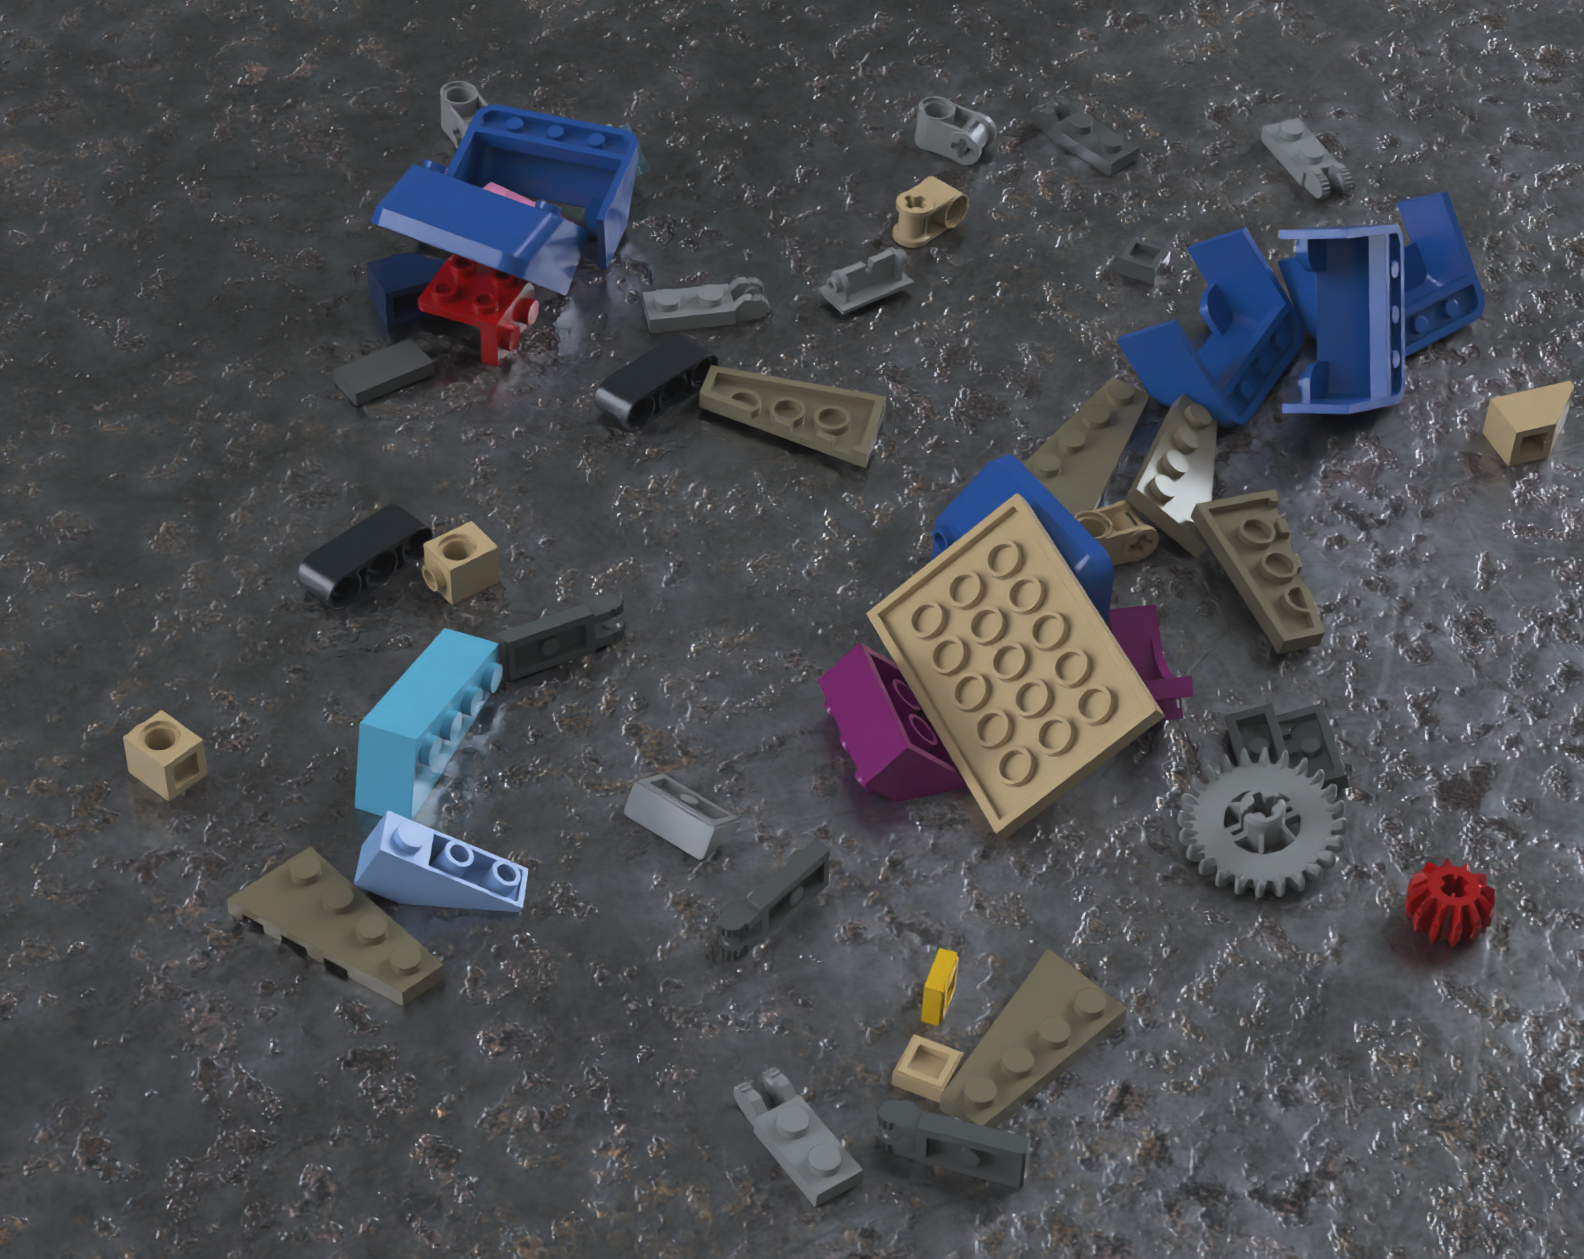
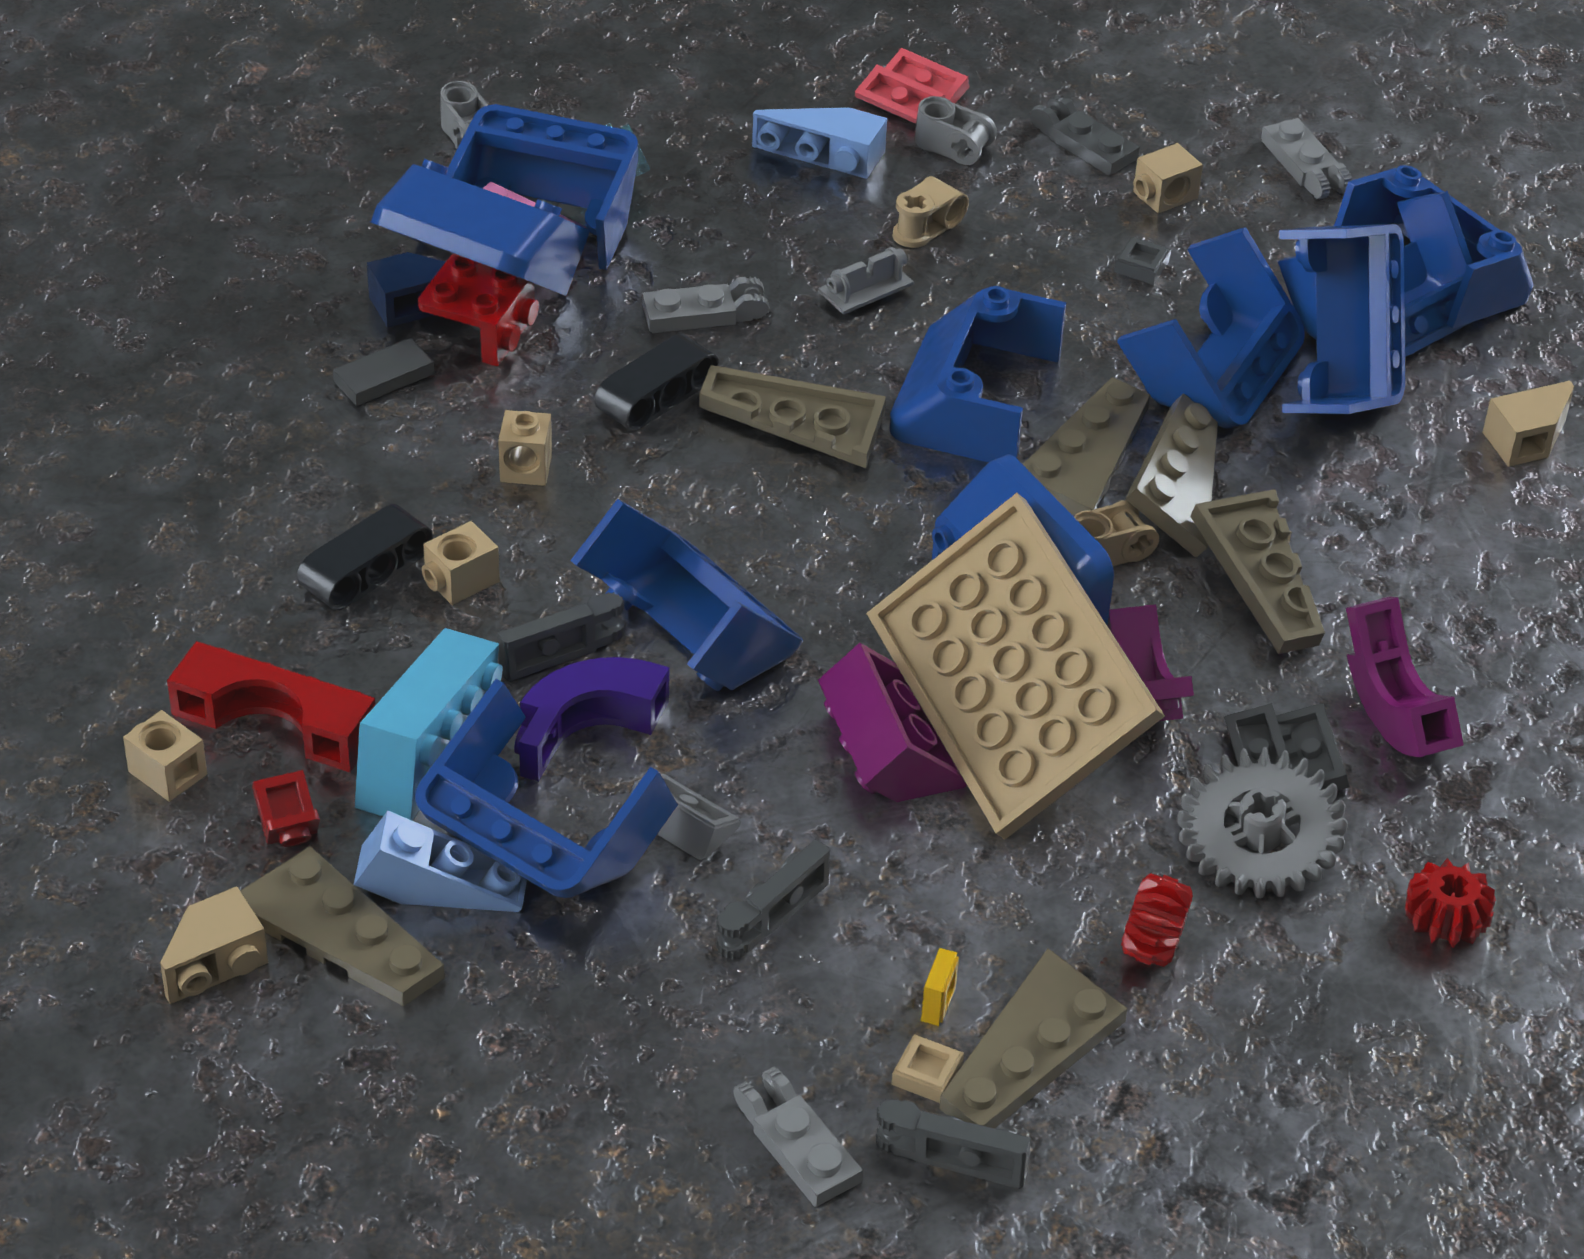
(213, 944): none -> tan slope
(221, 685): none -> red arch
(286, 809): none -> red bracket
(471, 794): none -> blue windscreen
(525, 447): none -> tan brick
(585, 695): none -> dark purple arch
(688, 596): none -> blue windscreen
(825, 137): none -> light blue slope
(908, 81): none -> coral slope
(943, 401): none -> blue windscreen
(1157, 920): none -> red gear
(1167, 178): none -> tan brick
(1390, 687): none -> magenta arch
(1499, 270): none -> blue windscreen

